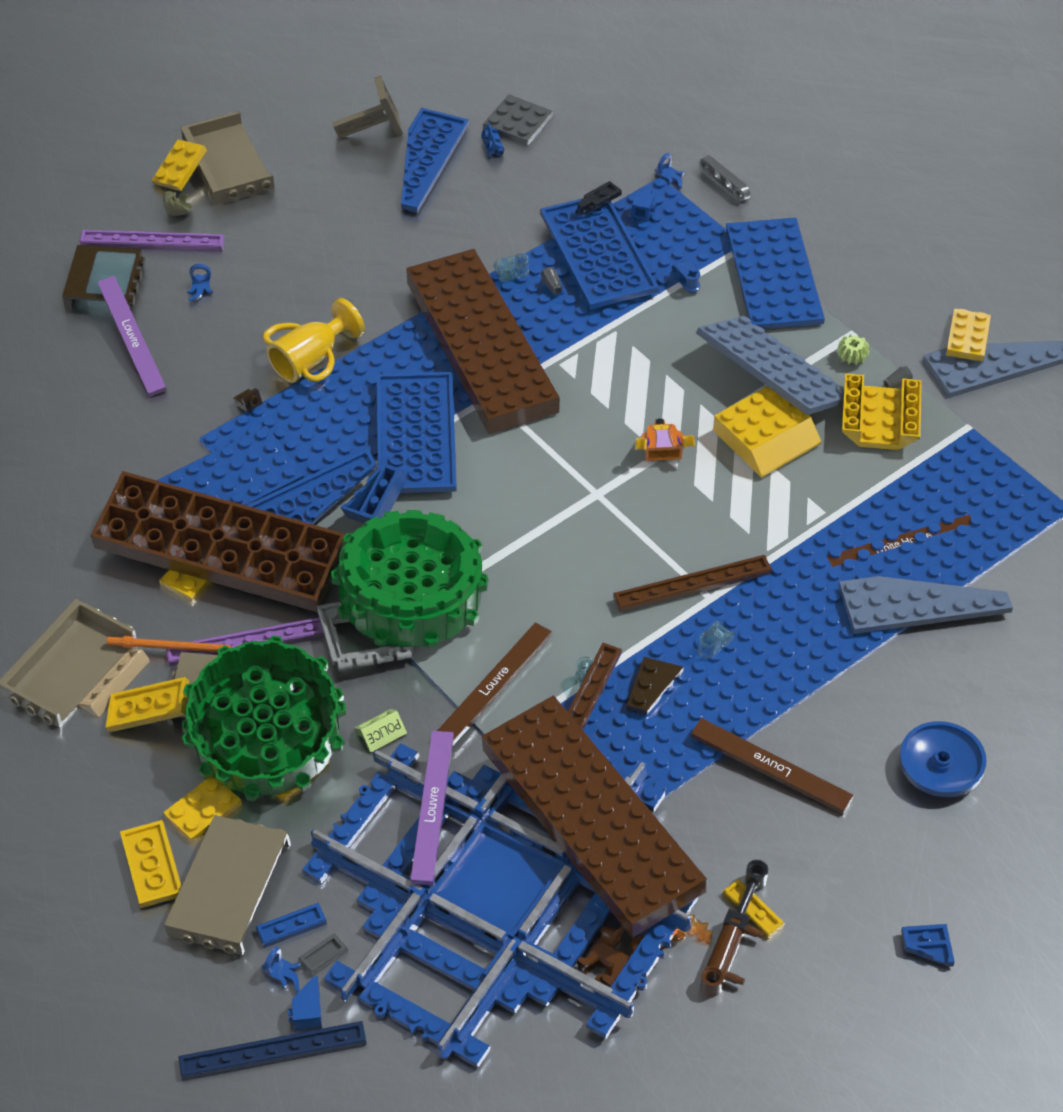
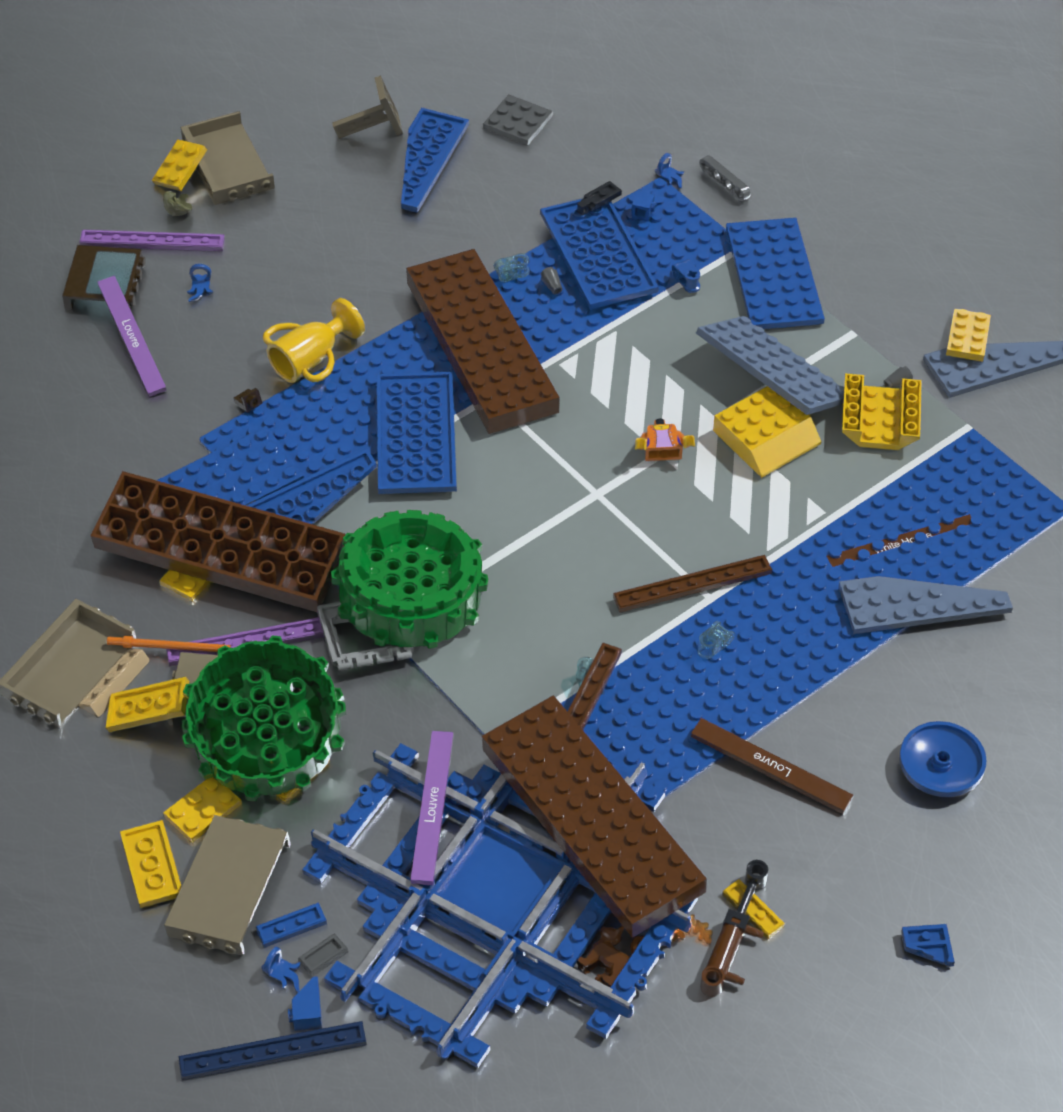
(376, 495): blue wedge -> none
(381, 729): yellowish green panel -> none
(492, 141): blue hinge -> none
(496, 681): reddish brown tile -> none
(651, 683): dark brown wing -> none
(853, 349): yellowish green gear -> none

